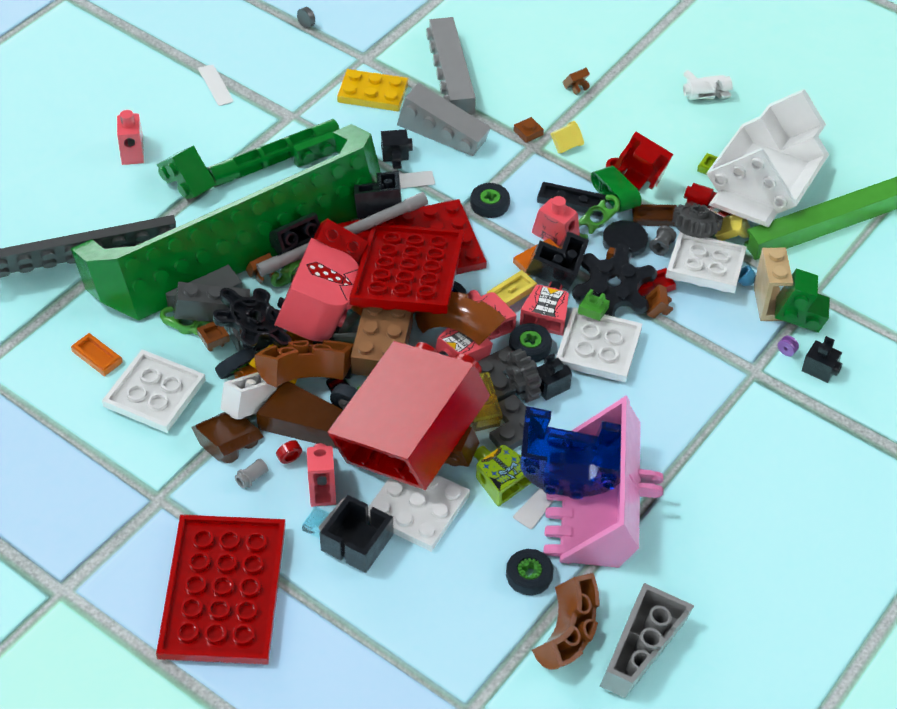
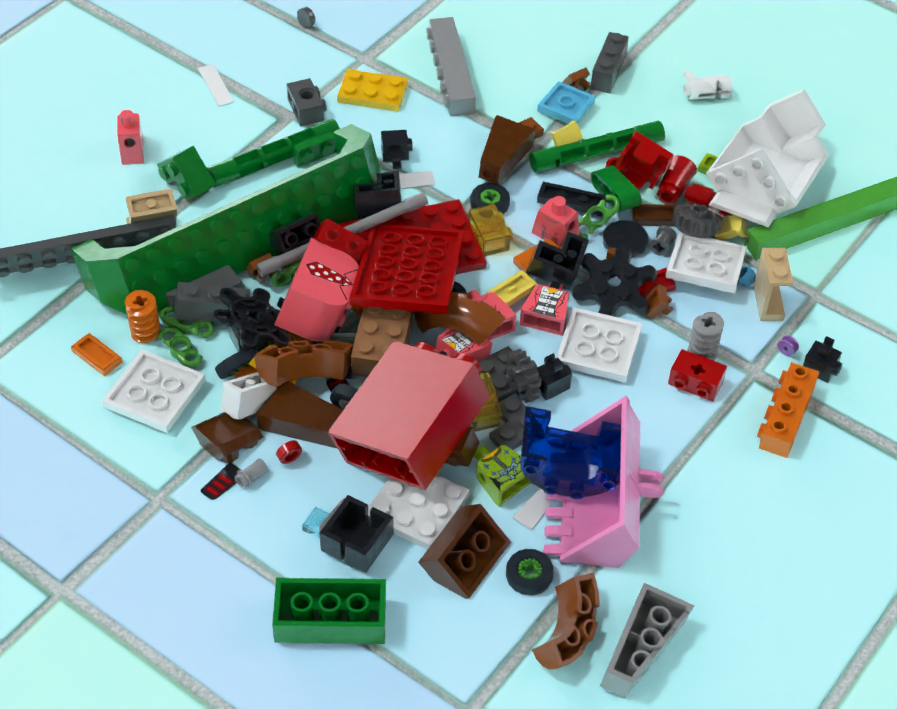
(142, 316): none -> orange piece
(151, 205): none -> tan panel
(180, 355): none -> bright green piece
(213, 335): dark orange tile -> none
(220, 482): none -> black sticker
(222, 590): red plate -> none
(306, 101): none -> dark grey brick
(321, 463): coral torso -> none
(329, 610): none -> green brick
(441, 121): light grey wedge -> none
(465, 550): none -> reddish brown slope
(490, 229): none -> clear yellow brick
(504, 148): none -> reddish brown slope
(533, 333): black bush -> none
(566, 103): none -> medium azure plate
(593, 147): none -> green piece
(593, 306): bright green tile -> none
(609, 62): none -> dark grey brick
(676, 178): none -> red plant
(697, 375): none -> red brick
(706, 335): none -> light grey piece
(788, 410): none -> orange brick
(802, 303): green brick -> none

